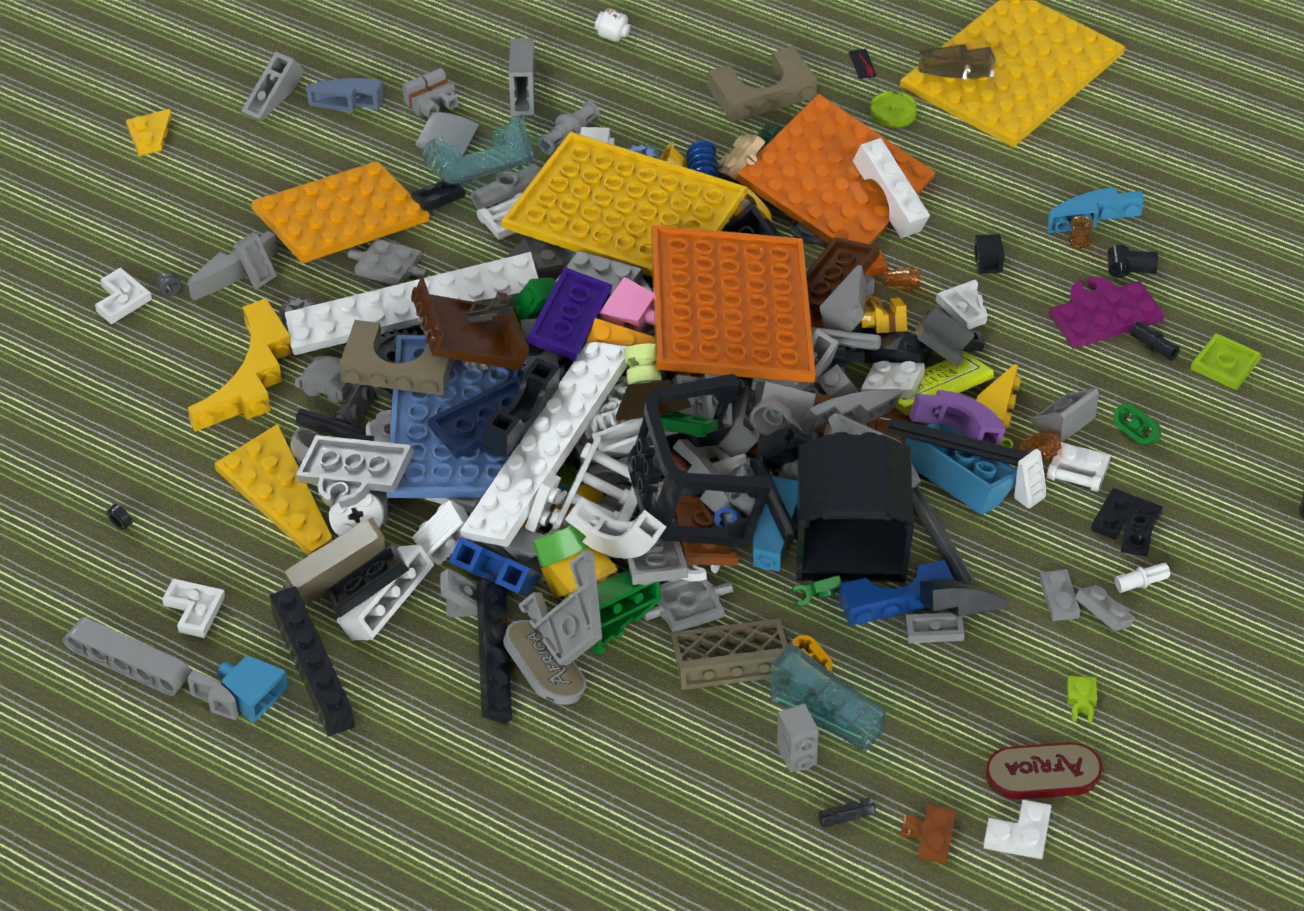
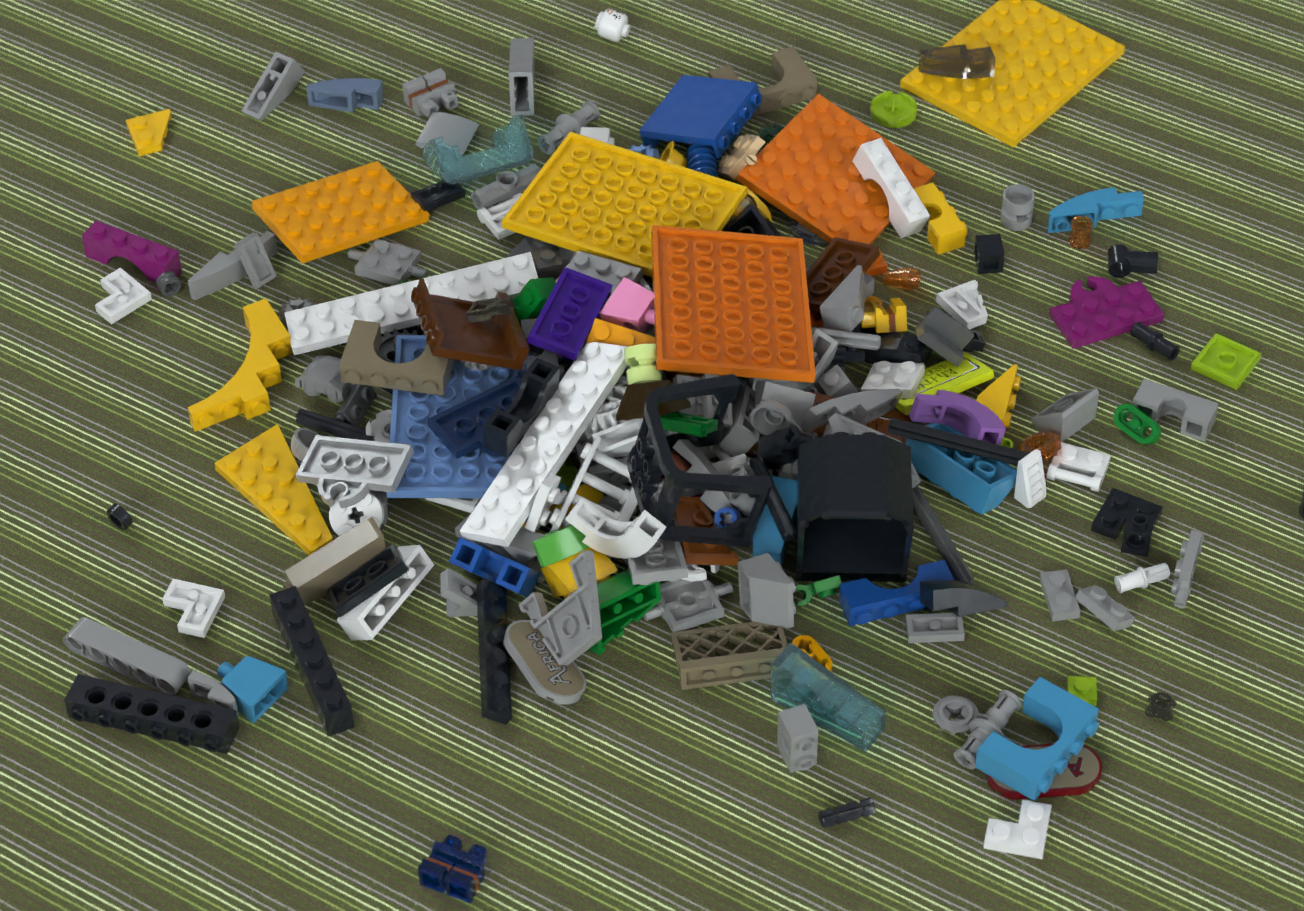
(105, 242): none -> magenta arch
(152, 714): none -> black brick
(441, 532): white brick -> none
(454, 869): none -> clear blue hips
(702, 112): none -> blue panel
(766, 591): none -> light grey slope
(862, 64): black sticker -> none
(933, 833): dark orange plate -> none
(944, 226): none -> yellow arch
(952, 706): none -> light grey gear
(985, 724): none -> light grey piece
(1017, 207): none -> light grey wheel
(1033, 770): none -> dark azure arch
(1165, 703): none -> clear smoke plate
(1186, 568): none -> light grey plate
(1195, 412): none -> light grey arch

